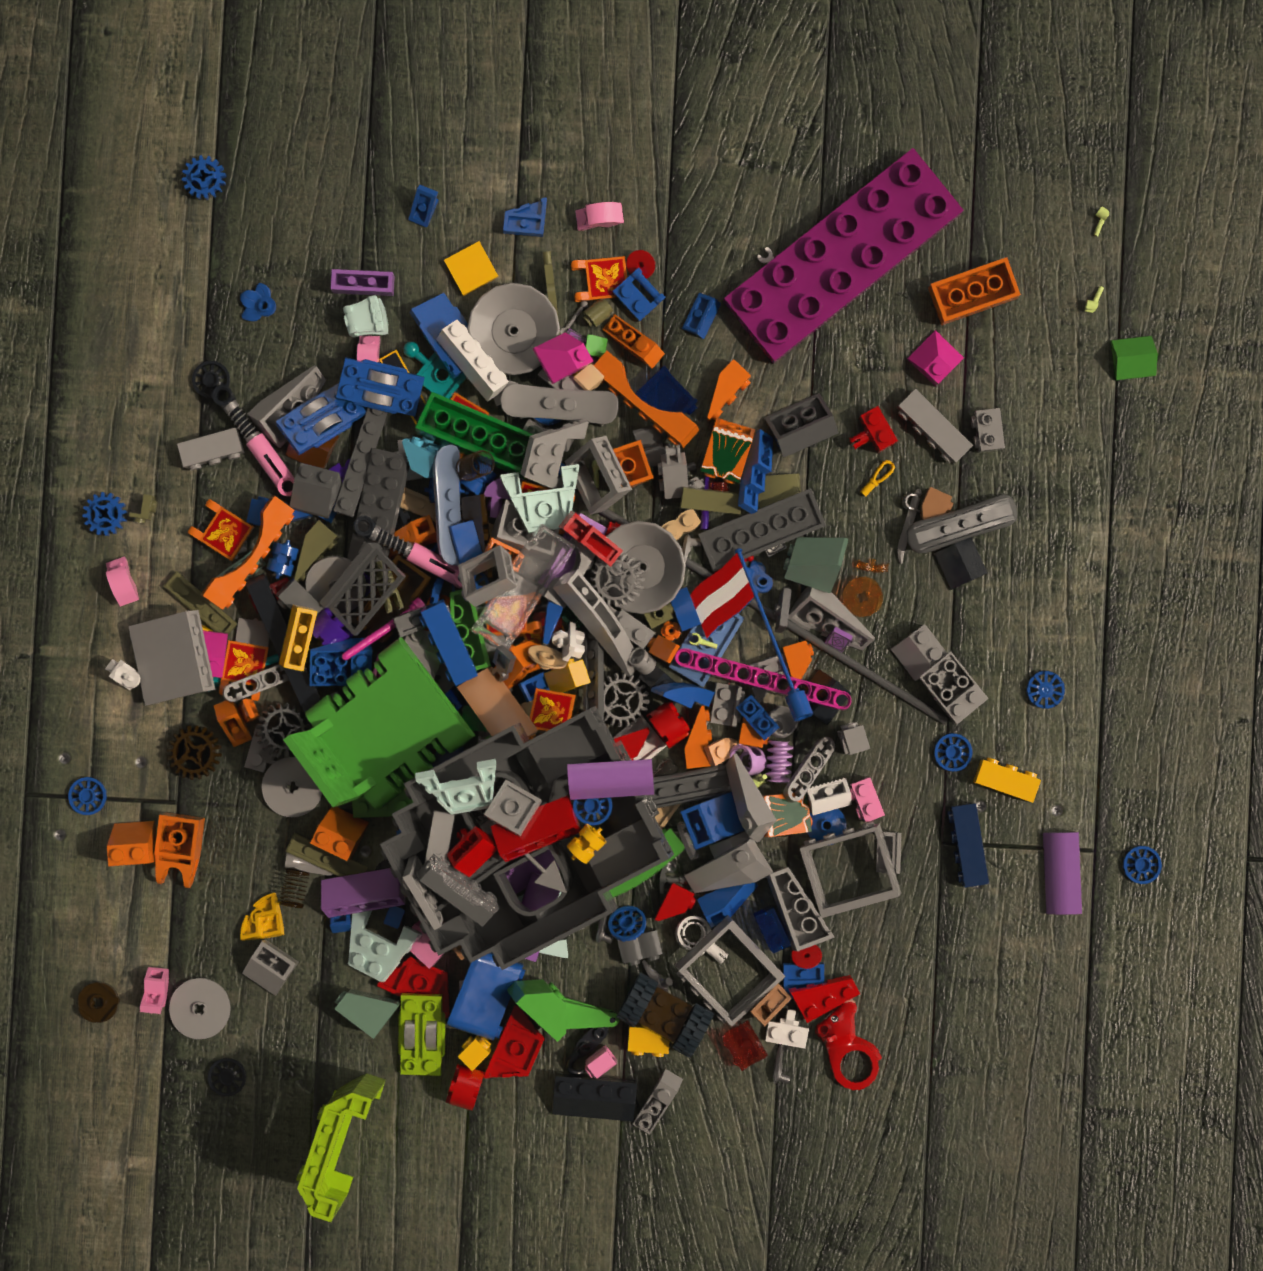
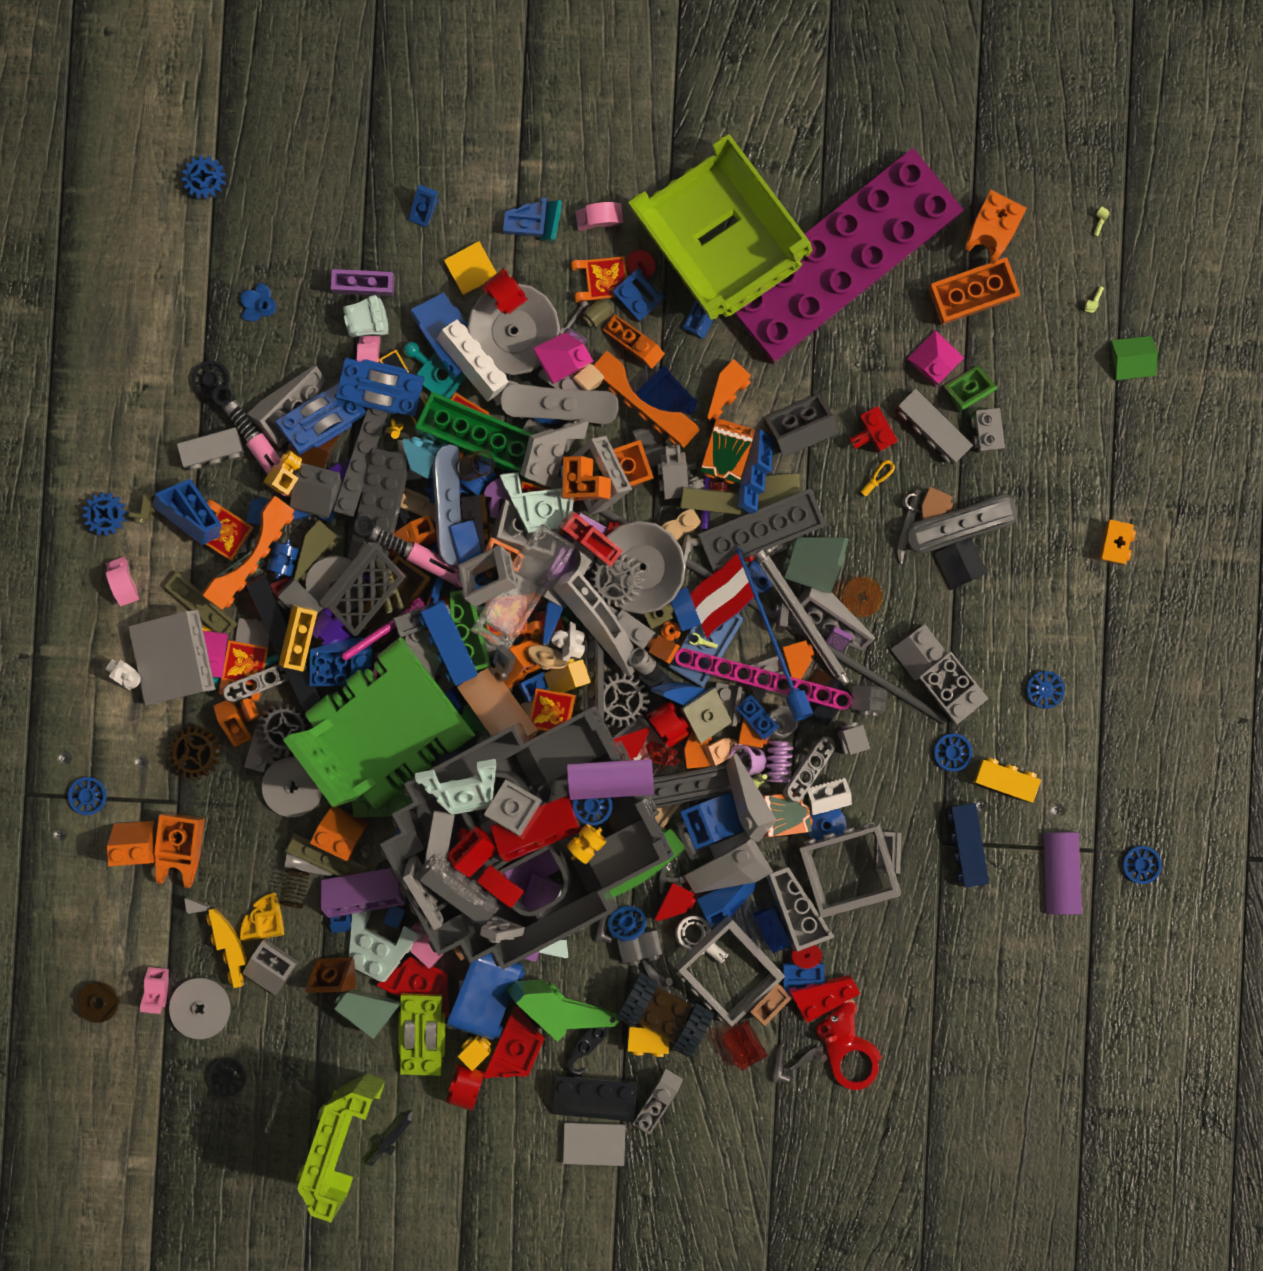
(188, 511): none -> blue wedge
(194, 906): none -> light grey slope
(226, 937): none -> yellow slope
(281, 477): none -> yellow brick
(332, 975): none -> reddish brown slope
(390, 1137): none -> black sword
(395, 431): none -> yellow piece
(500, 886): none -> red slope
(501, 929): none -> light grey wing
(505, 291): none -> red brick
(549, 877): light grey piece -> none
(550, 279): olive piece -> none
(552, 218): none -> teal slope
(580, 482): none -> orange brick
(594, 1144): none -> light grey tile
(596, 345): bright green slope -> none
(600, 1062): bright pink brick -> none
(660, 754): none -> clear red plate
(706, 715): none -> plate
(741, 259): none -> lime panel
(787, 1031): white hinge -> none
(802, 617): none -> light grey piece
(811, 1055): none -> flat silver bar
(866, 799): bright pink brick -> none
(868, 700): none -> dark grey brick
(872, 567): clear orange piece -> none
(970, 388): none -> bright green slope
(995, 224): none -> orange brick
(1109, 550): none -> light orange brick

